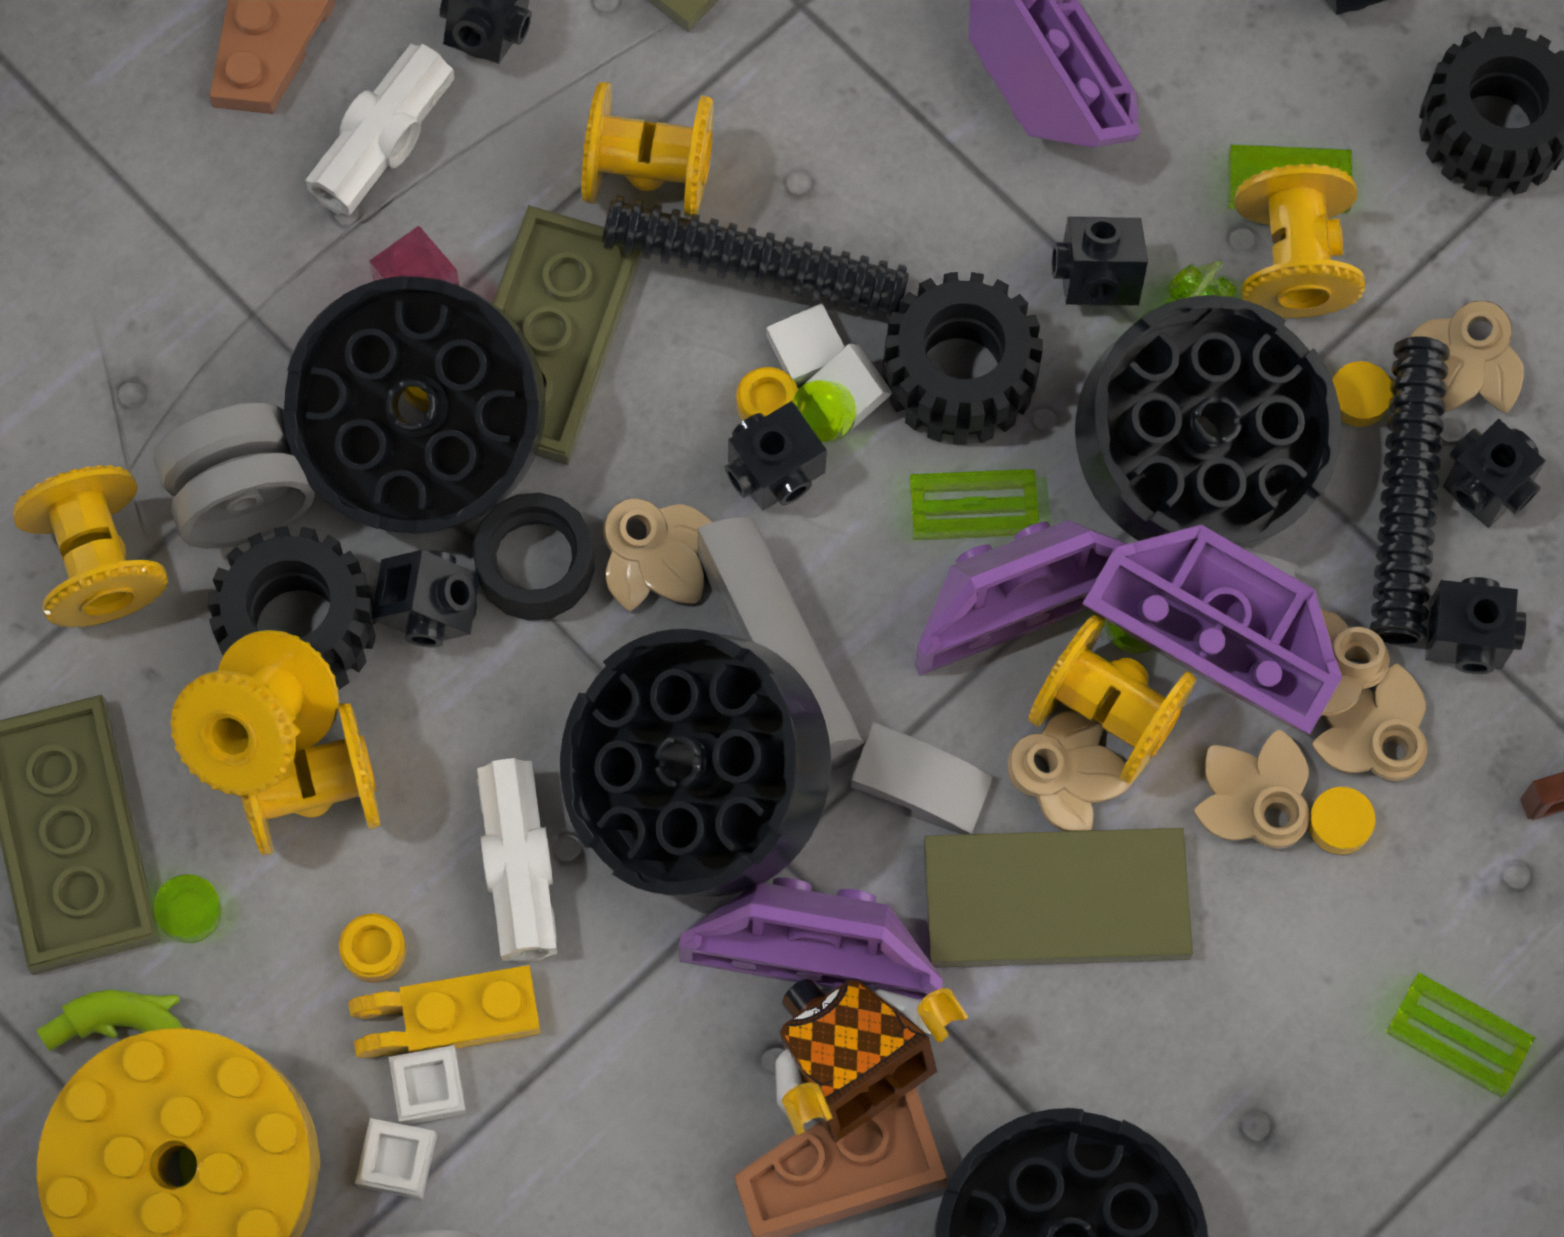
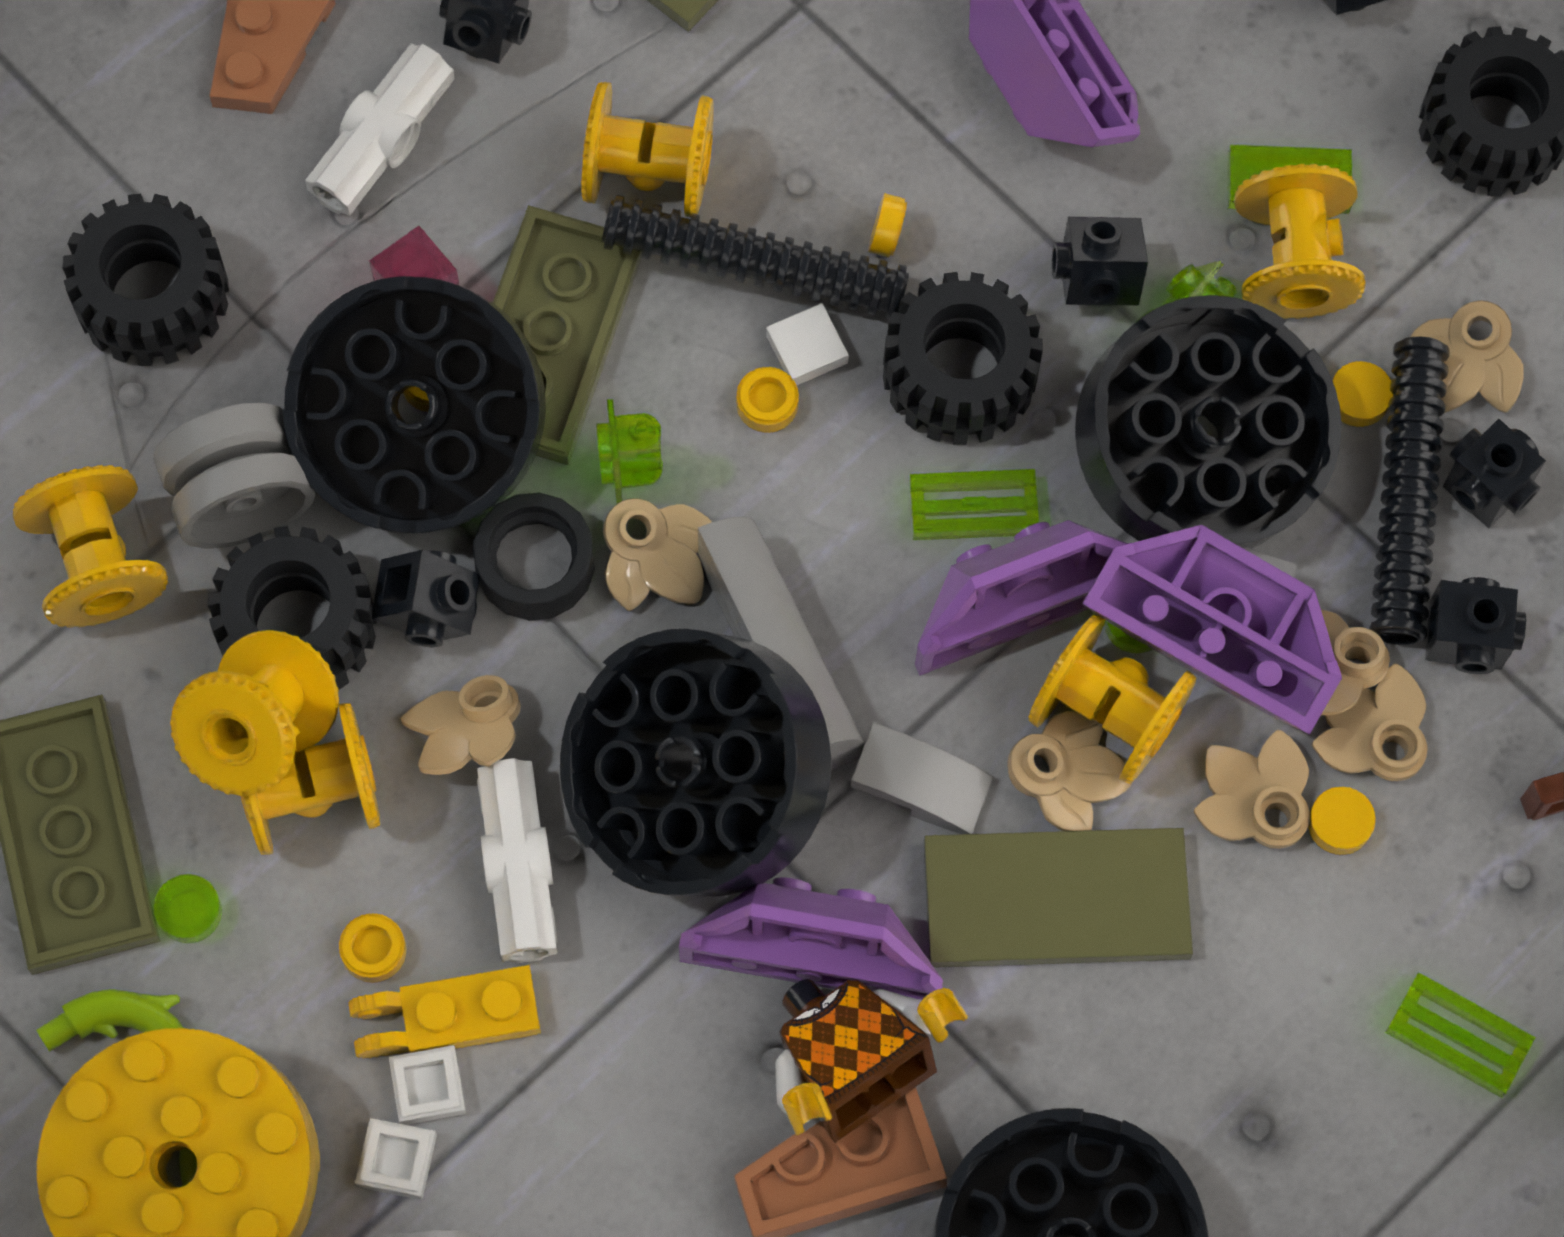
(138, 235): none -> black tyre
(465, 725): none -> tan plate
(629, 450): none -> clear neon green hinge
(775, 457): black brick -> none
(827, 409): clear neon green tile -> none
(859, 376): white tile -> none
(887, 225): none -> yellow tile

